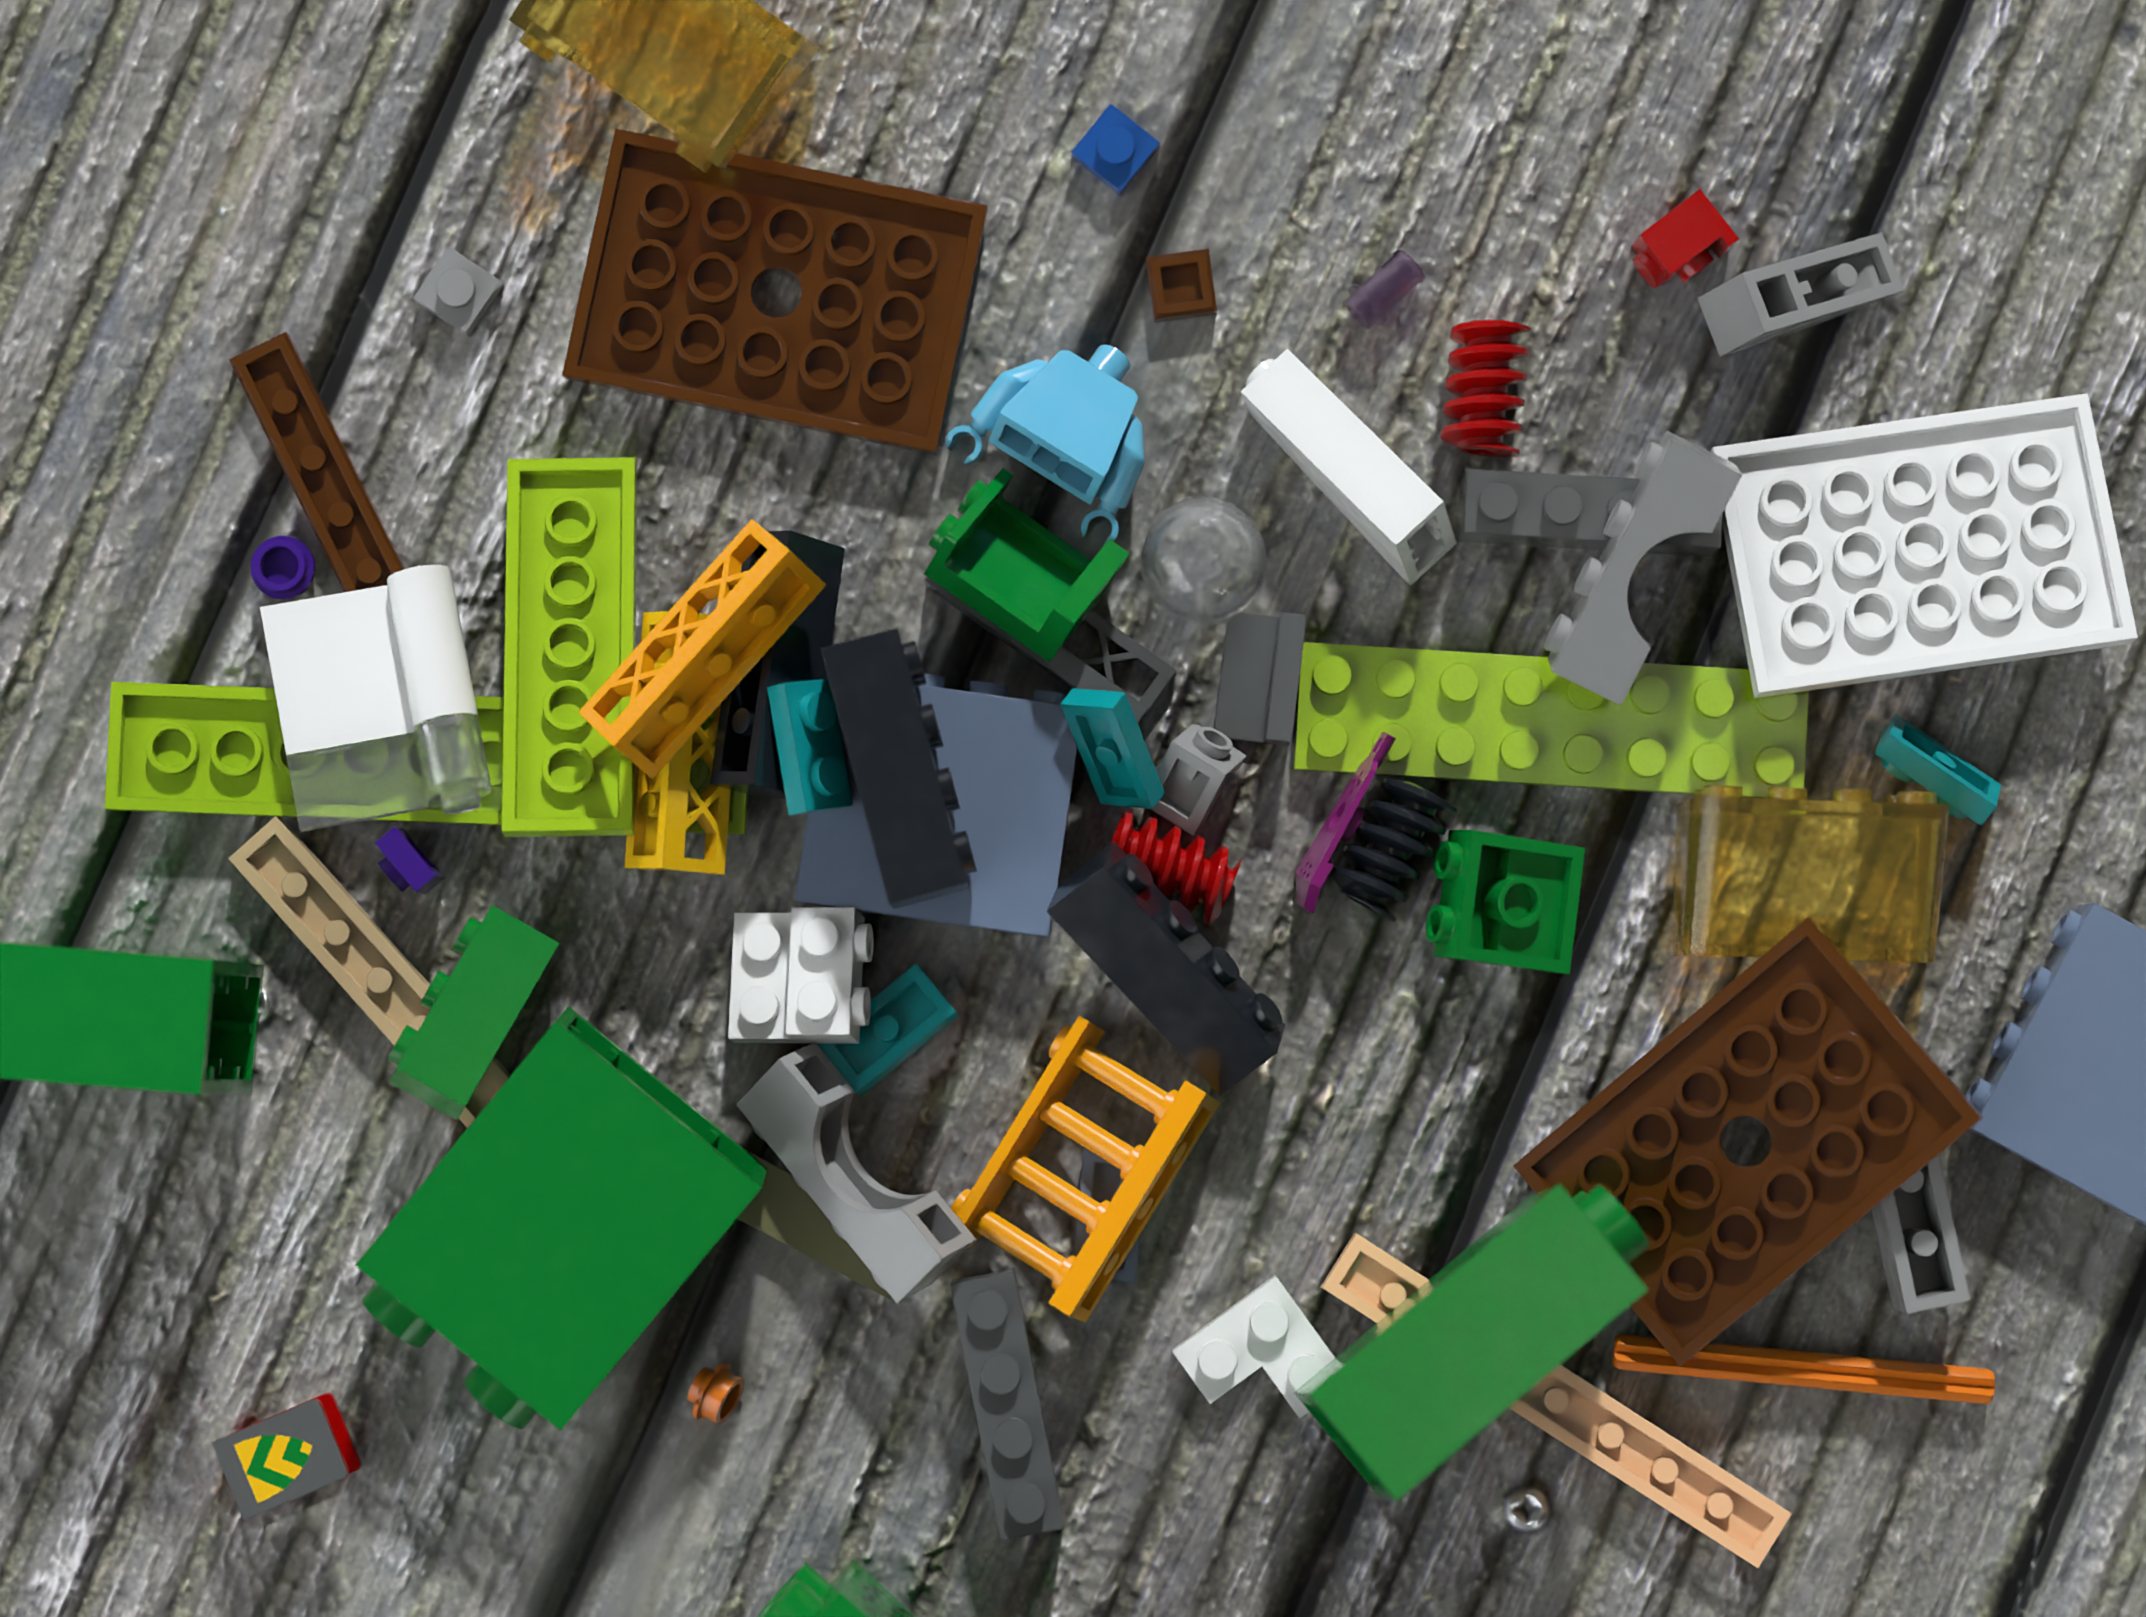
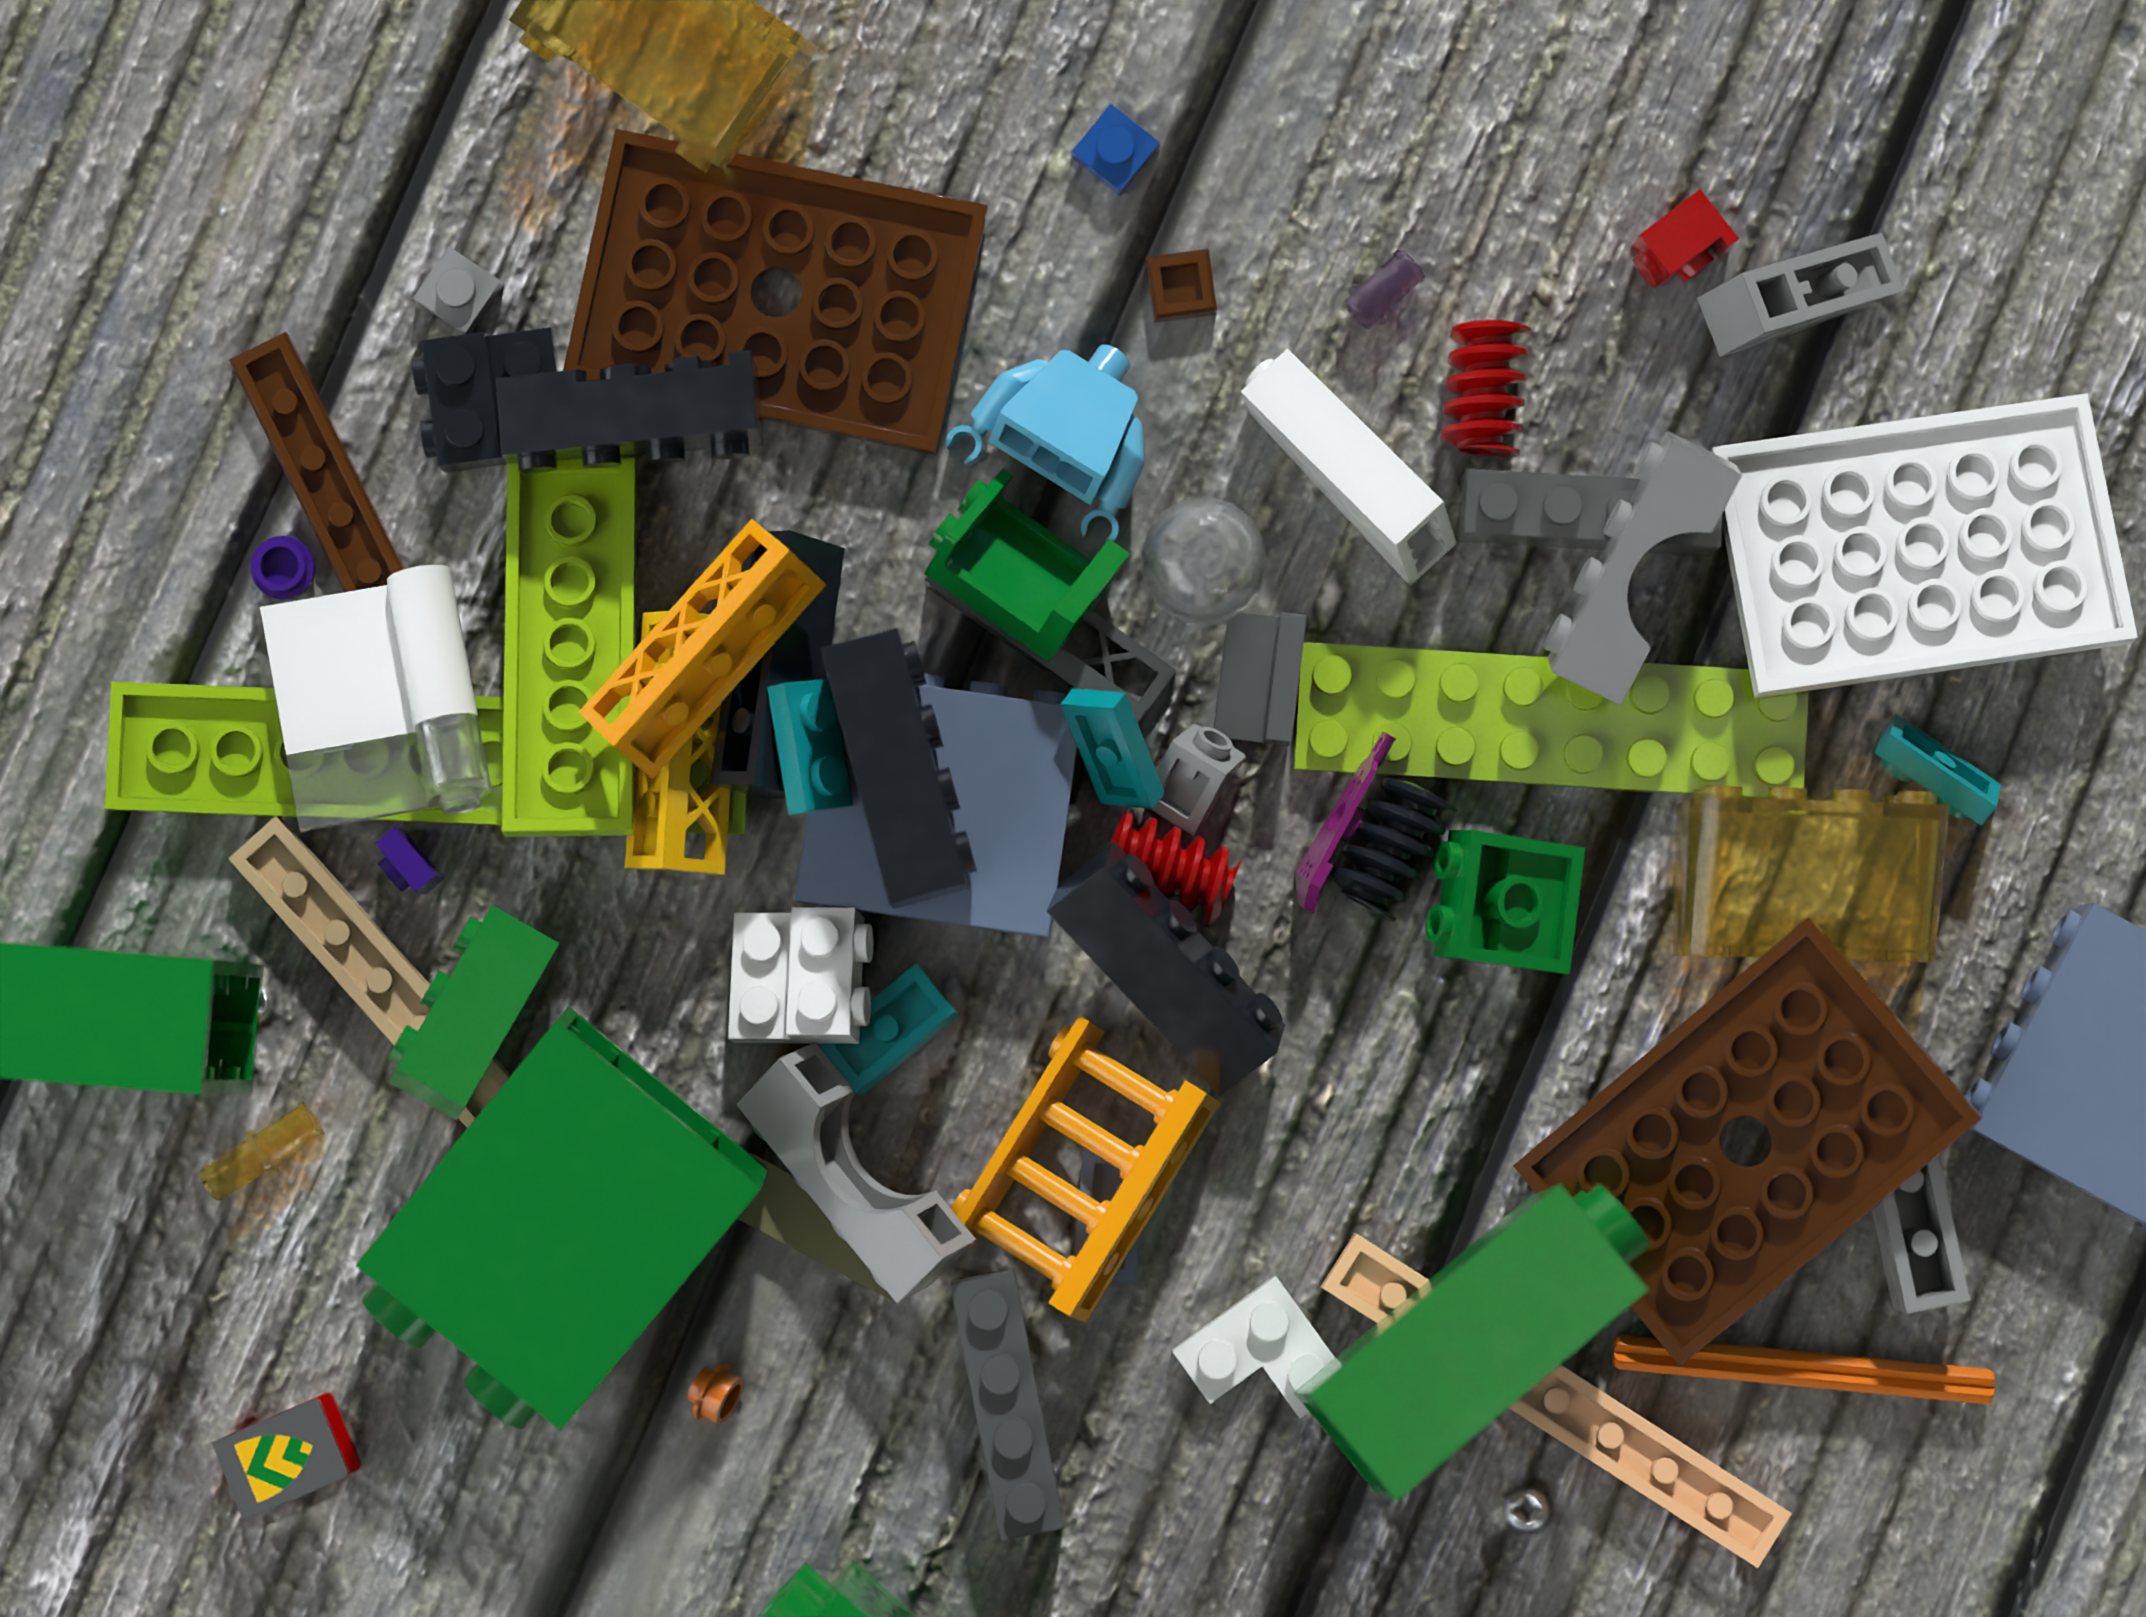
(261, 1152): none -> clear yellow axle
(462, 391): none -> black plate
(631, 413): none -> black wedge

